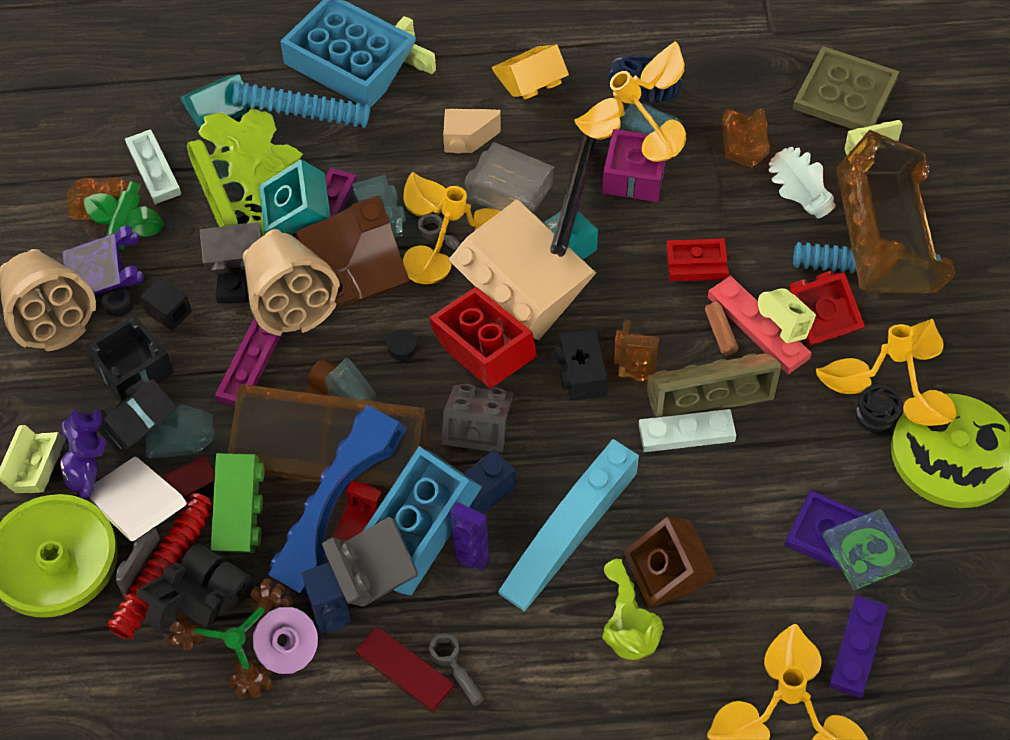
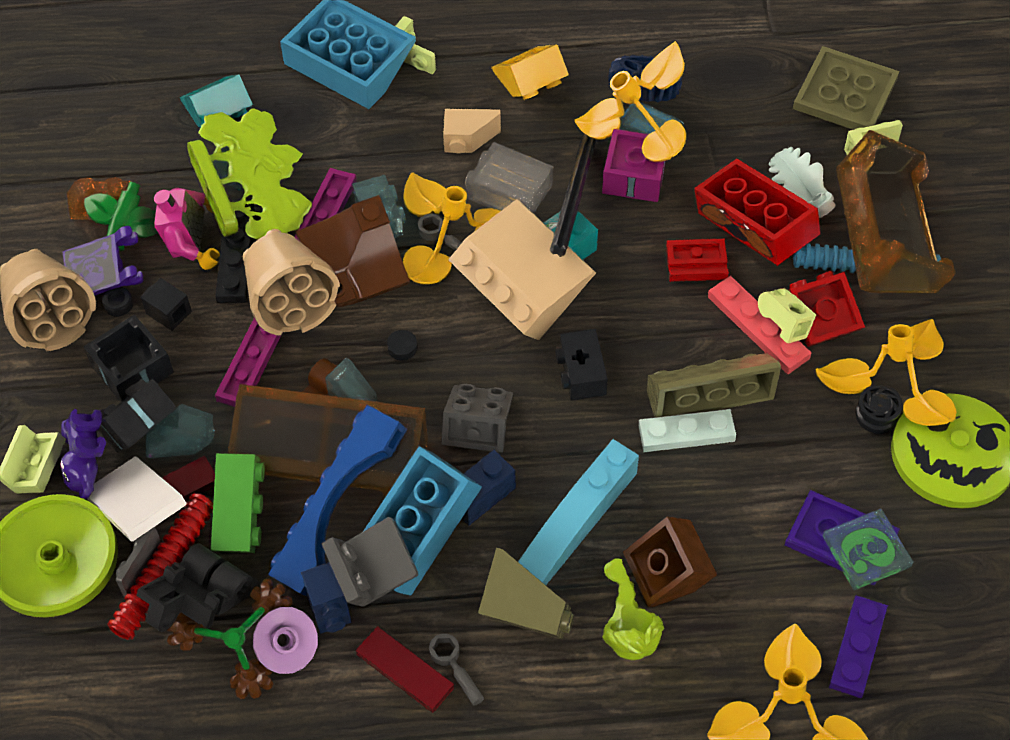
(153, 166): light aqua plate -> none
(180, 224): none -> dark pink torso
(225, 245): flat silver brick -> none
(294, 198): teal slope -> none
(300, 104): dark azure piece -> none
(362, 503): red bracket -> none
(470, 536): dark purple plate -> none
(483, 337): red brick -> none
(523, 600): none -> olive slope
(635, 353): clear orange bracket -> none
(721, 328): nougat axle -> none
(745, 137): clear orange bracket -> none
(757, 211): none -> red brick

